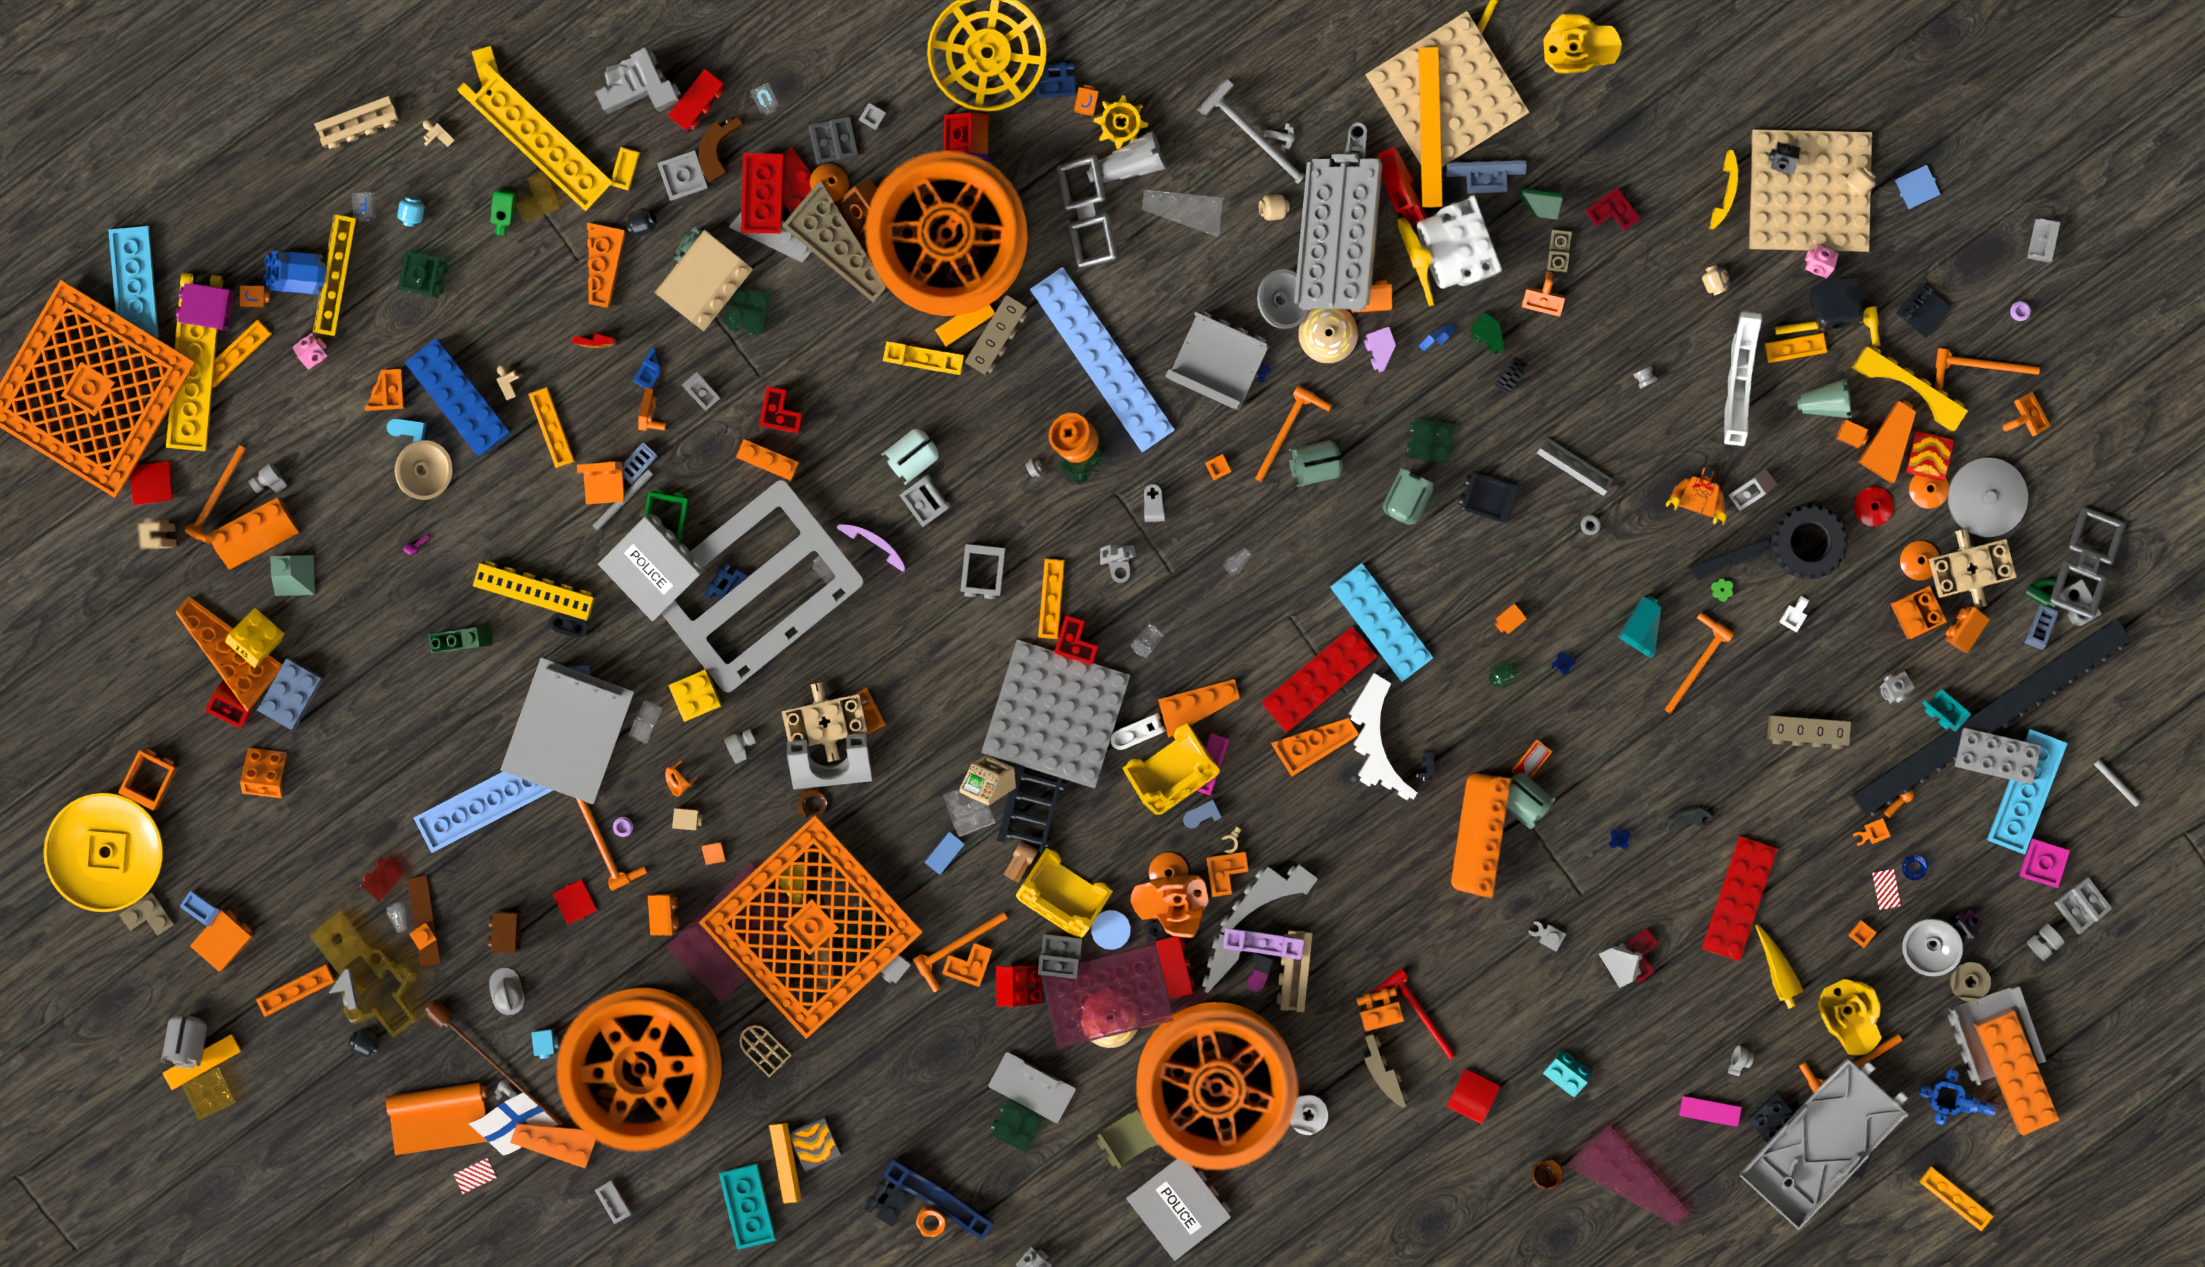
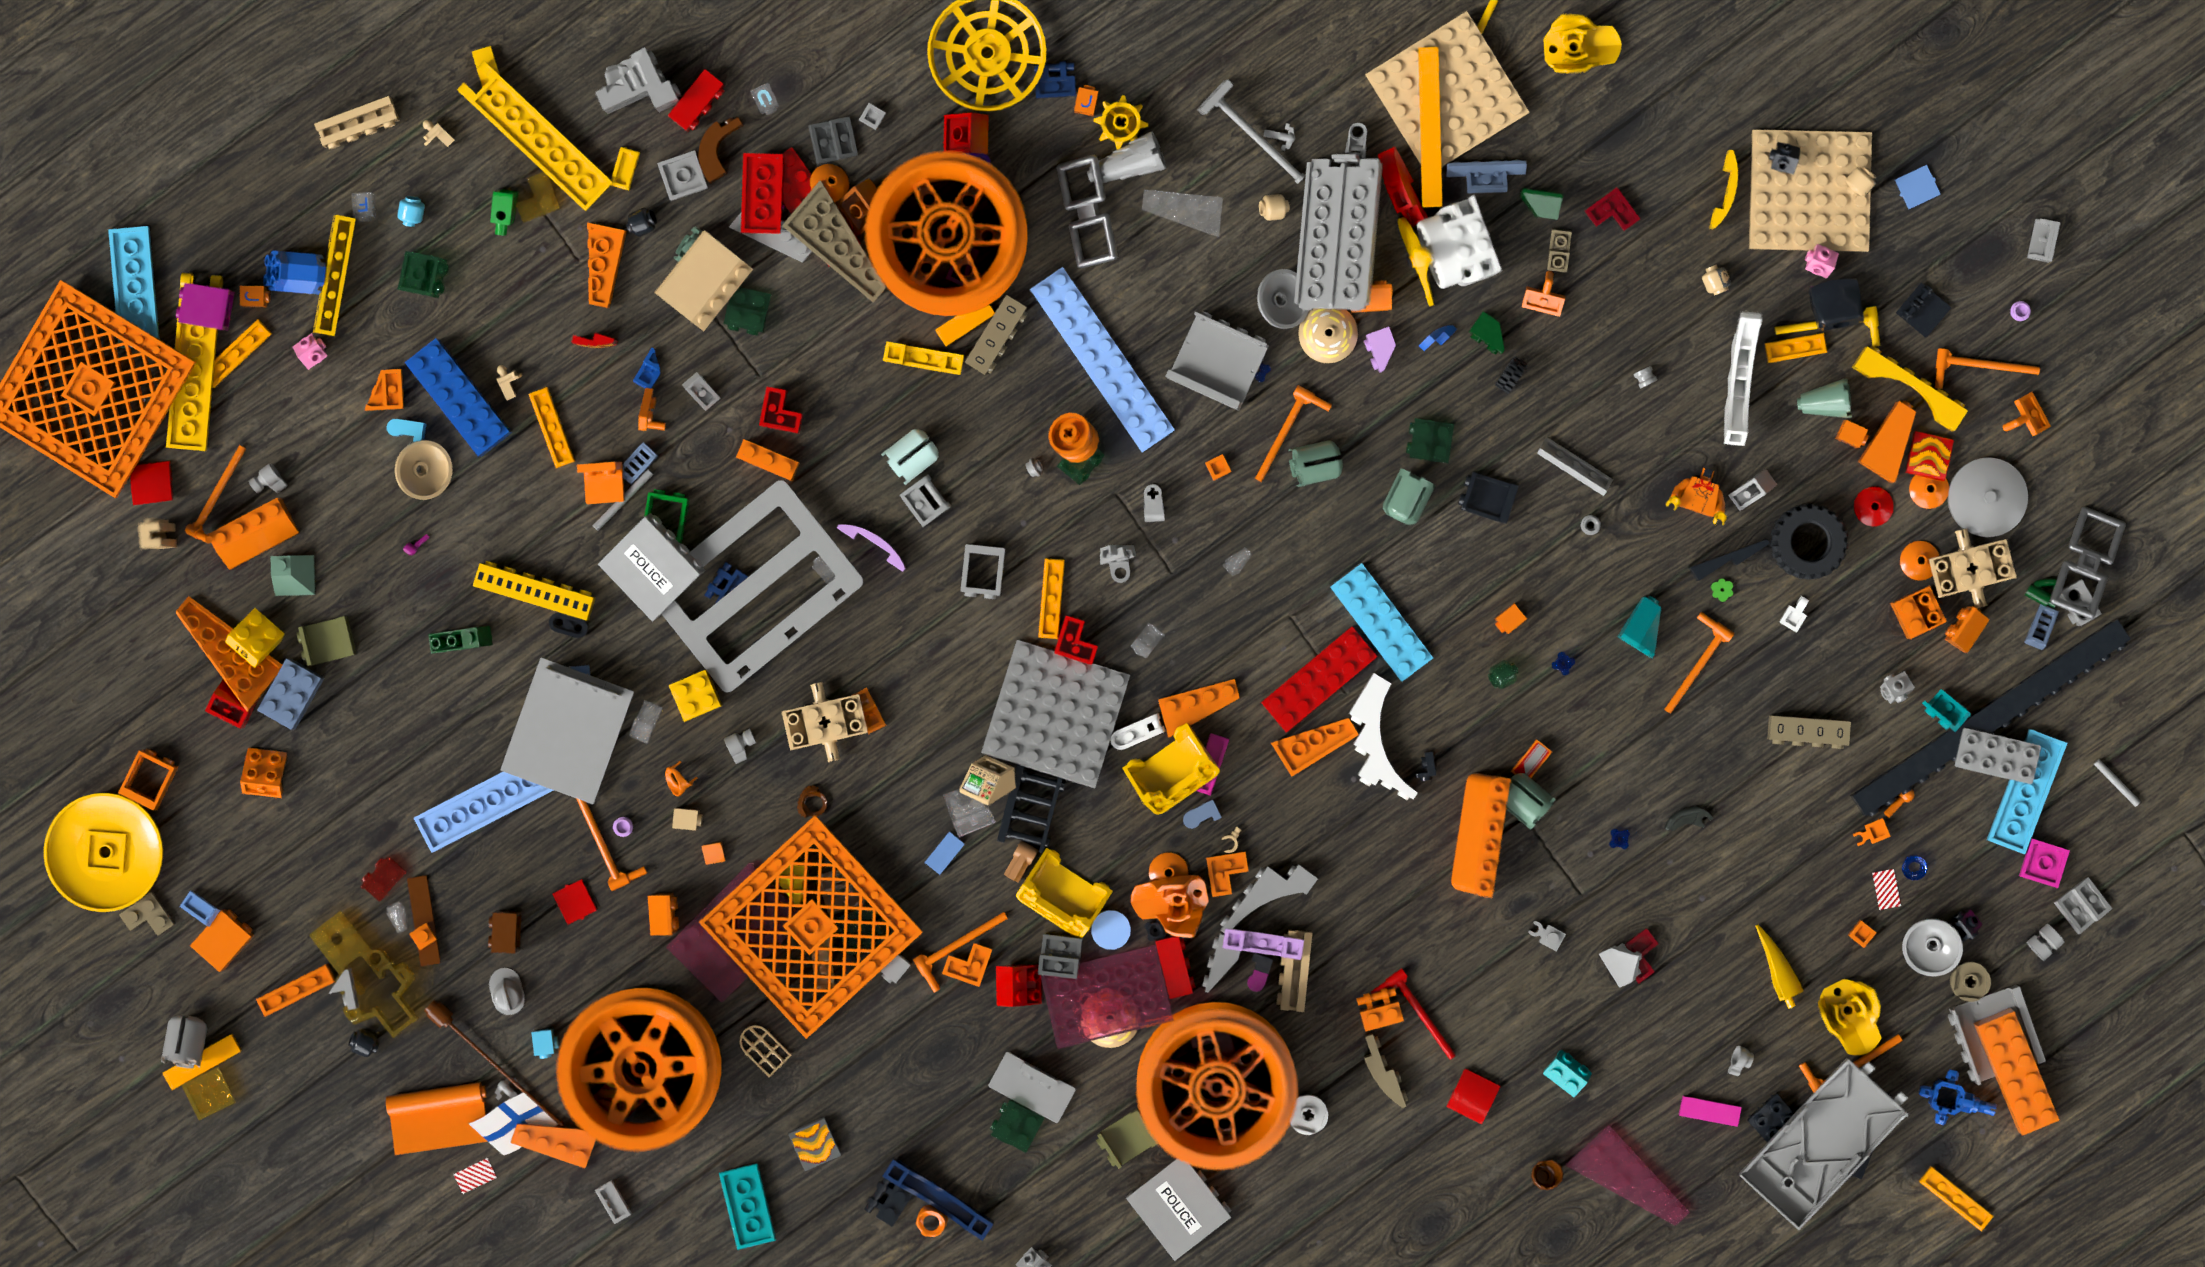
(326, 641): none -> olive panel
(785, 1163): light orange tile -> none
(808, 774): light grey arch -> none
(1739, 898): red plate -> none

